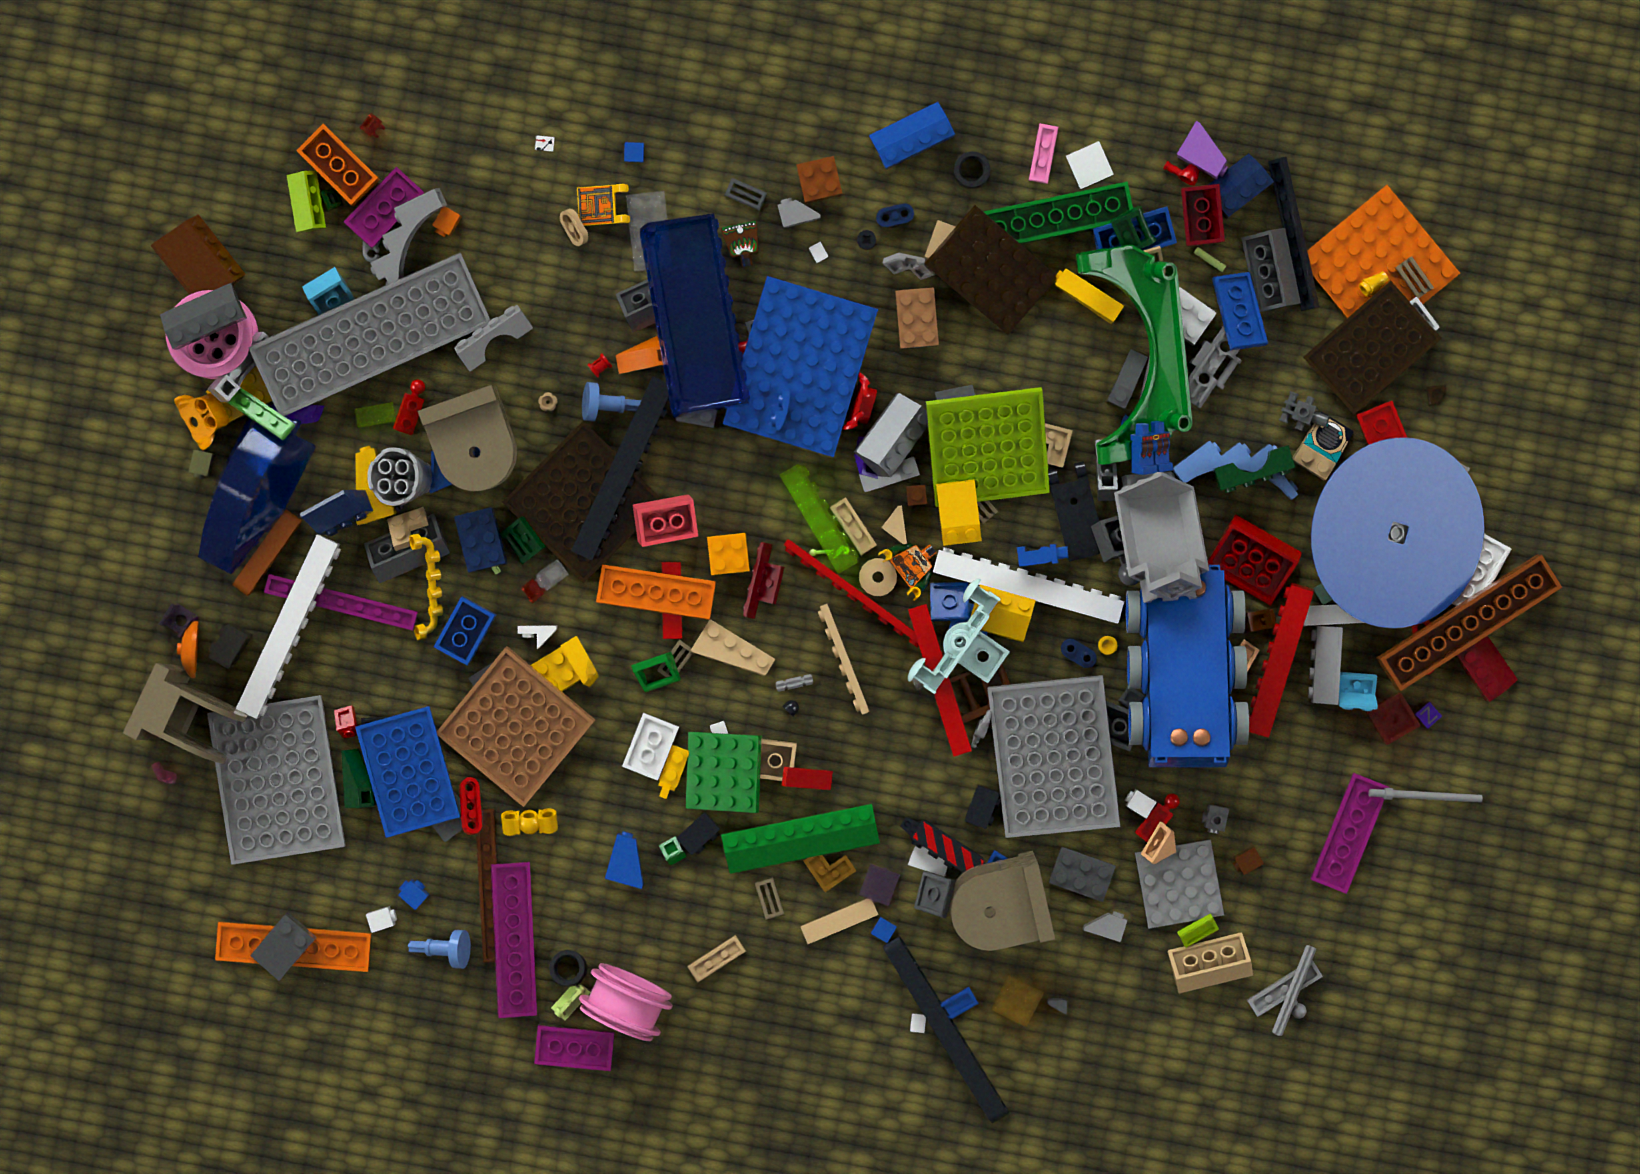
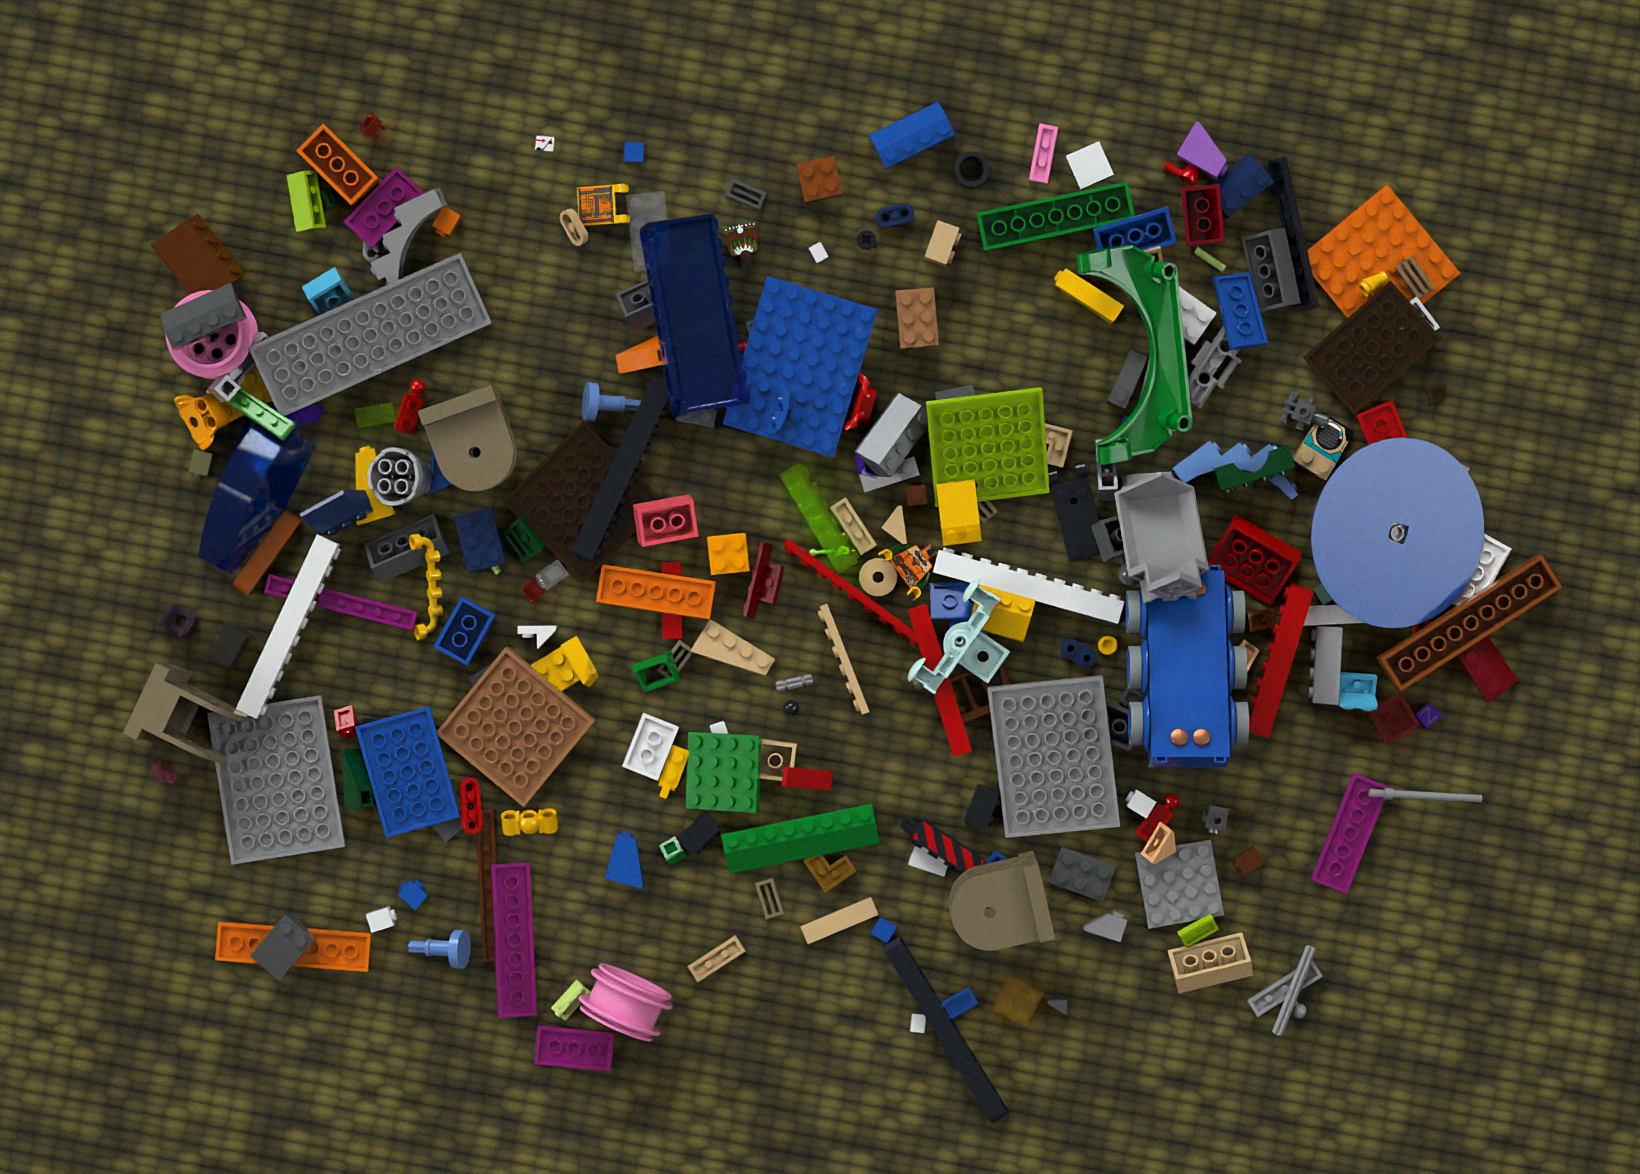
(188, 649): orange dish -> none
(402, 525): tan plate -> none
(511, 323): light grey arch -> none
(542, 401): tan plate -> none
(582, 968): black tyre -> none
(599, 365): red bush -> none
(796, 213): light grey slope -> none
(879, 884): clear purple piece -> none
(901, 262): light grey tile -> none
(934, 894): dark grey tile -> none
(981, 729): light grey piece -> none
(991, 269): dark brown plate -> none
(1041, 556): blue hips -> none
(1126, 232): dark green plate -> none
(1150, 449): blue hips -> none

